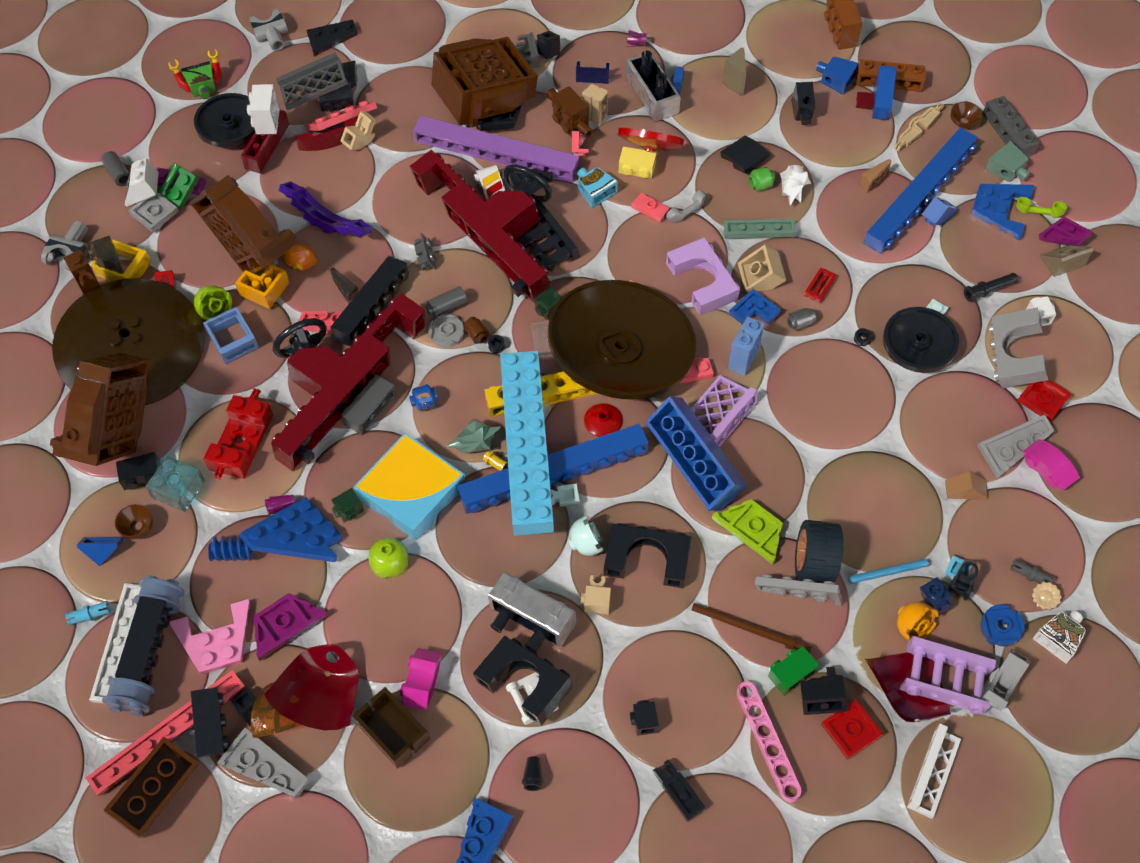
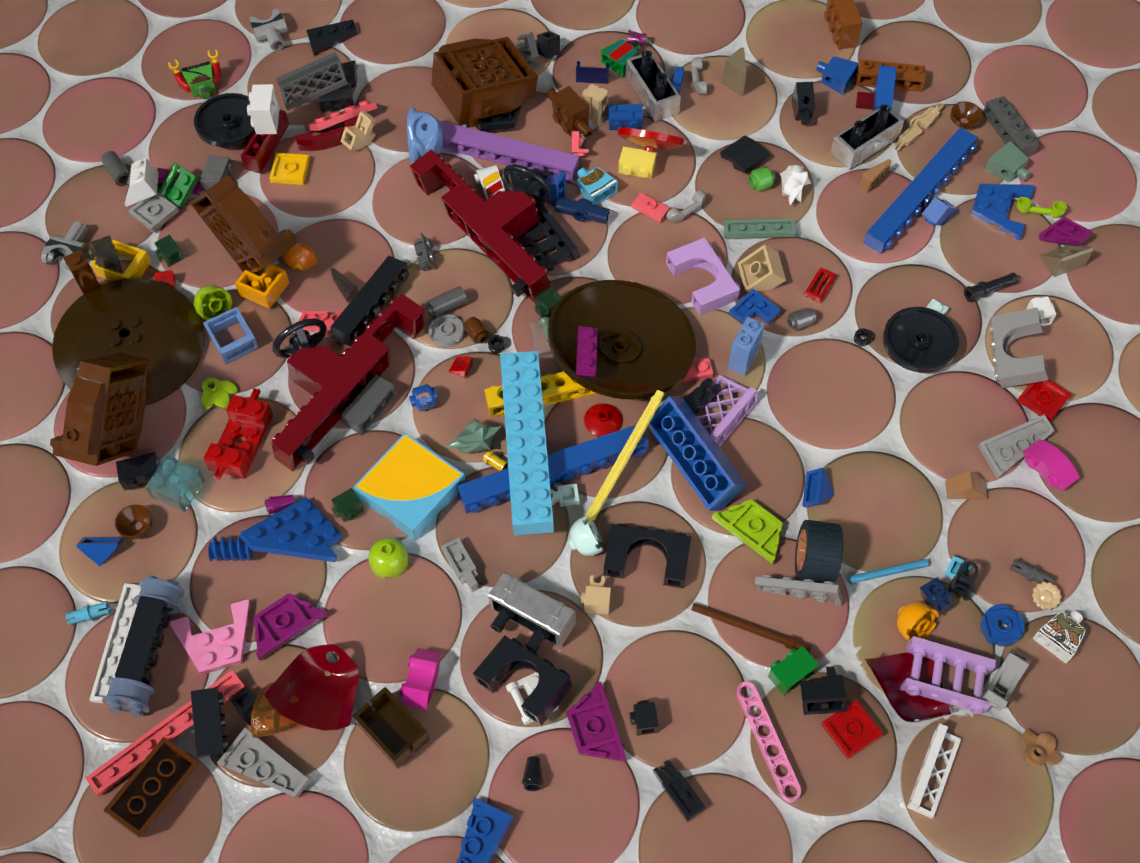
(168, 250): none -> clear green brick
(215, 170): none -> dark grey brick
(218, 395): none -> lime plate
(289, 168): none -> yellow tile
(320, 216): dark purple piece -> none
(423, 134): none -> medium blue piece
(461, 366): none -> red slope
(461, 563): none -> light grey hinge
(544, 321): none -> sand green piece
(558, 185): none -> blue slope
(582, 210): none -> dark blue piece
(586, 351): none -> magenta plate
(595, 727): none -> magenta wing
(617, 54): none -> green torso
(624, 456): none -> light yellow piece
(625, 116): none -> blue brick
(699, 397): none -> black hinge
(700, 86): none -> light grey bar
(816, 488): none -> blue slope
(867, 136): none -> piece
(1040, 749): none -> medium nougat plate

